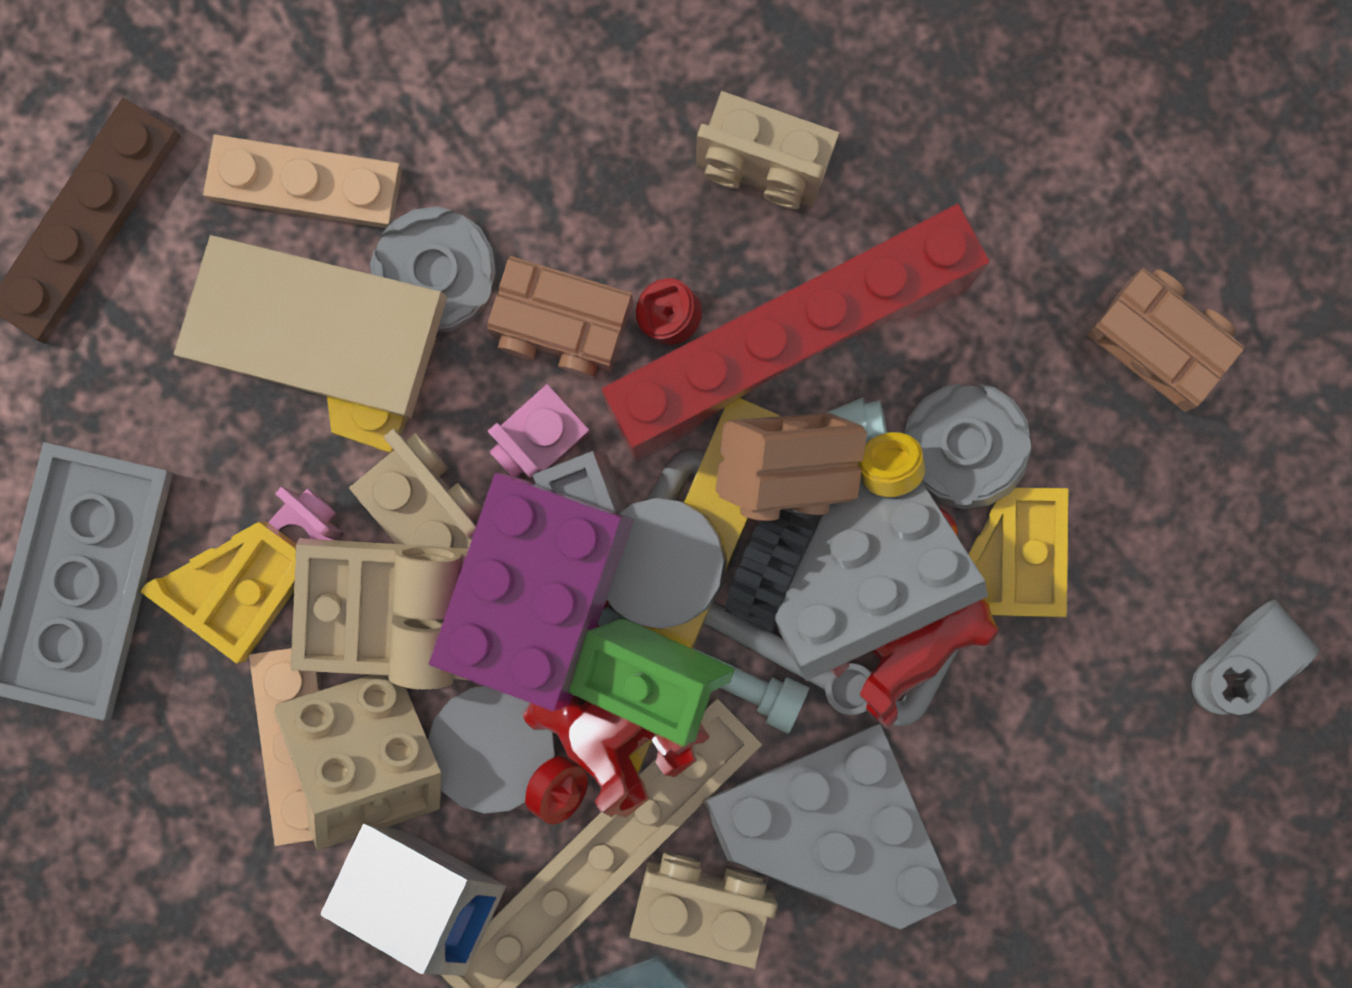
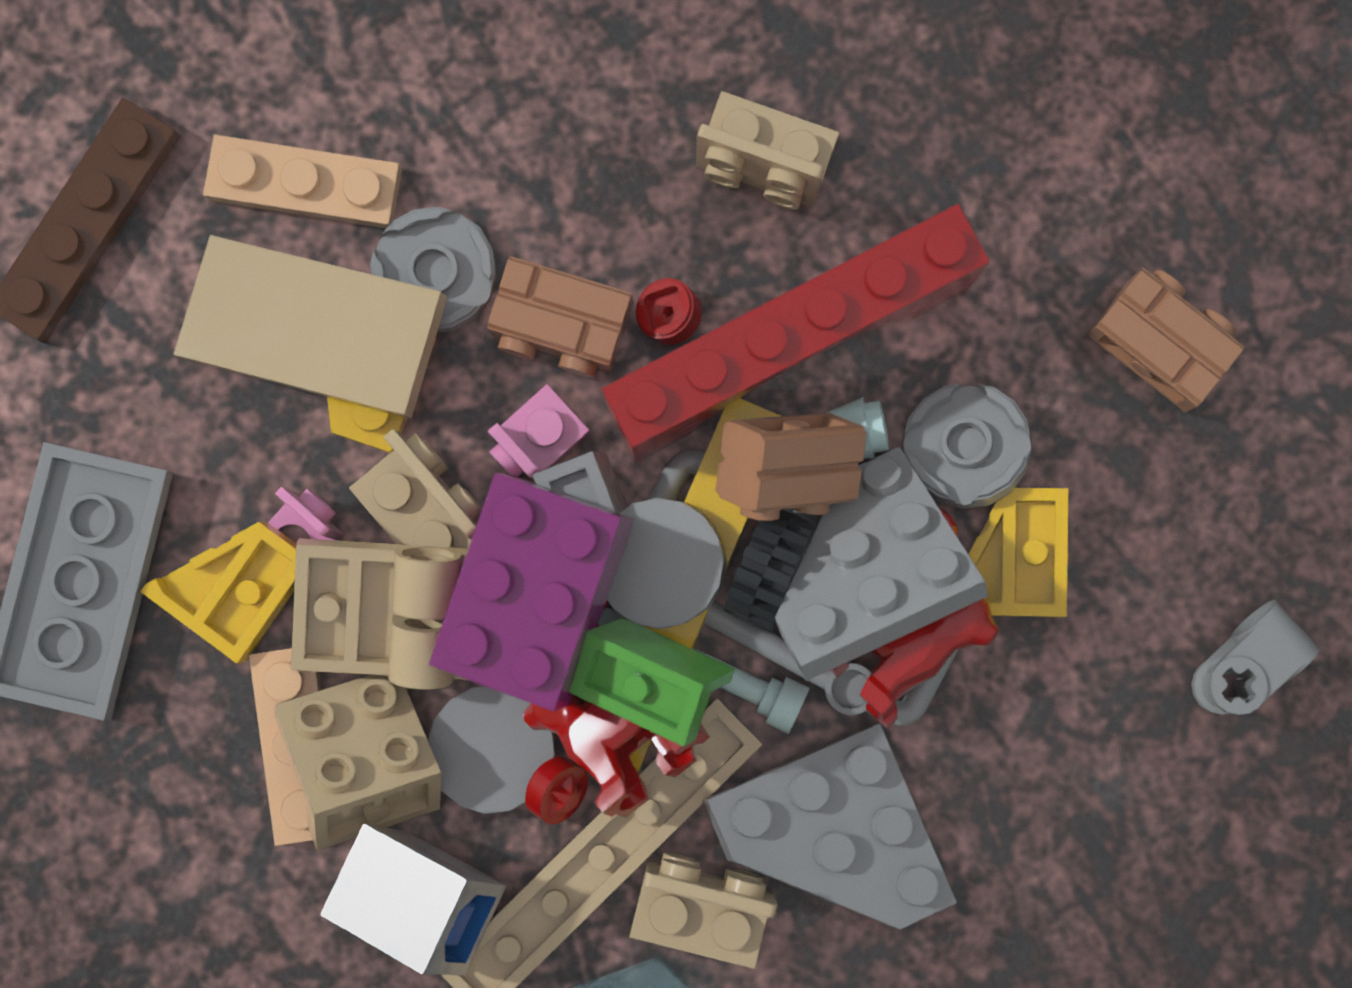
(892, 464): yellow tile -> none

